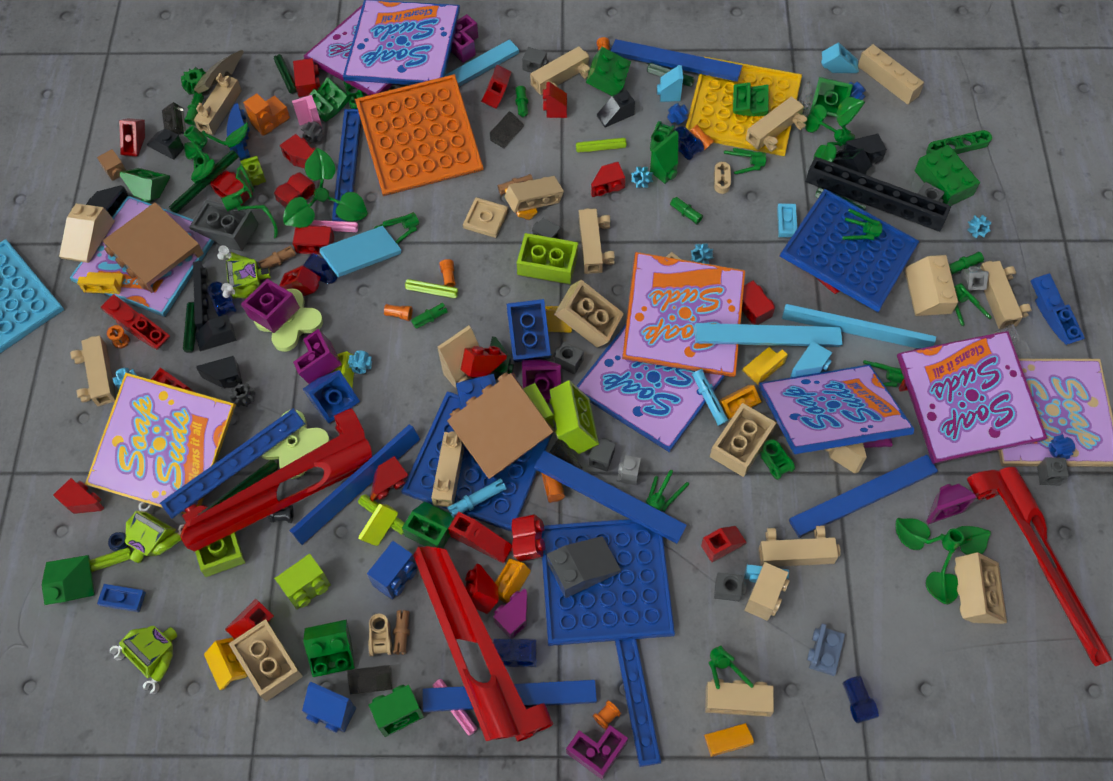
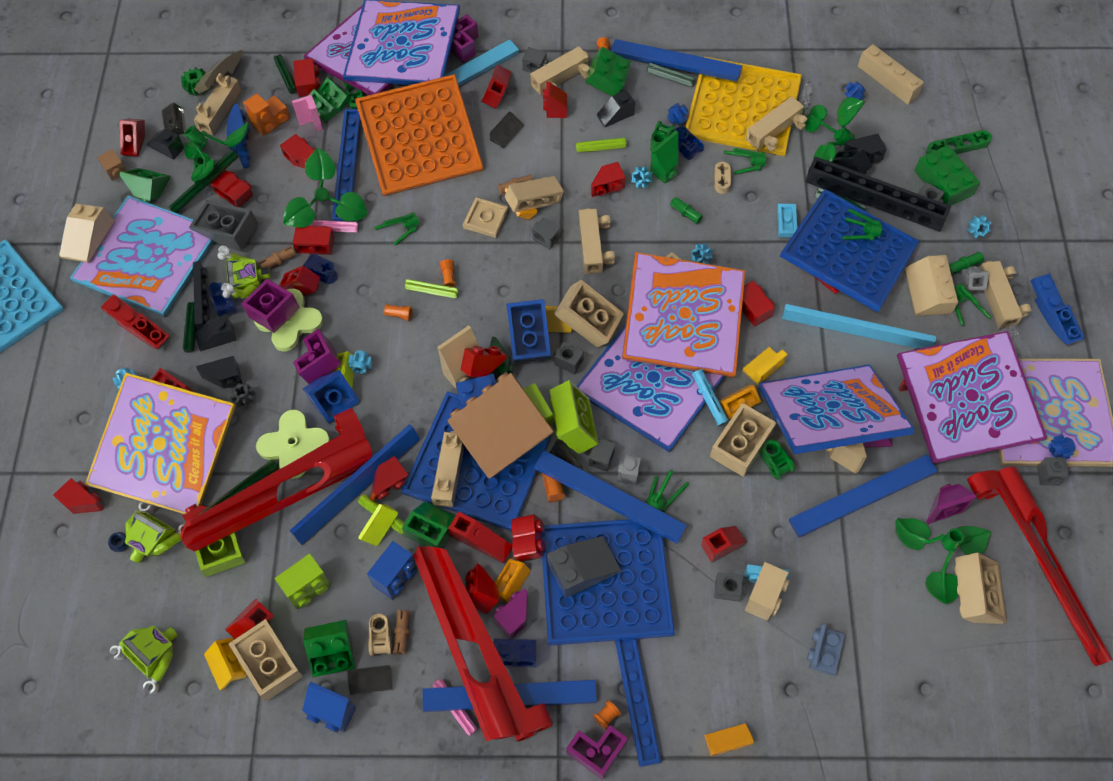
(67, 580): green slope -> none
(98, 371): tan brick -> none
(101, 282): yellow panel -> none
(109, 198): black slope -> none
(110, 559): lime axle -> none
(116, 337): orange bush -> none
(121, 598): blue plate -> none
(150, 245): medium nougat panel -> none
(192, 112): green axle -> none
(232, 463): blue tile -> none
(234, 200): green plant -> none
(254, 170): lime brick -> none
(284, 514): black bush -> none
(297, 186): red brick -> none
(312, 132): dark grey gear -> none
(360, 251): medium azure tile -> none
(396, 710): green brick -> none
(429, 316): green axle -> none
(476, 498): medium azure pin -> none
(521, 101): green axle -> none
(542, 373): magenta slope -> none
(547, 258): lime brick -> none
(671, 85): medium azure slope -> none
(698, 133): orange pin -> none
(722, 659): green plant -> none
(739, 698): tan brick -> none
(750, 100): green slope -> none
(767, 335): medium azure tile -> none
(798, 551): tan brick -> none
(812, 361): medium azure slope -> none
(831, 94): green slope -> none
(839, 60): medium azure slope -> none
(861, 705): clear blue piece -> none
(893, 374): green plant -> none

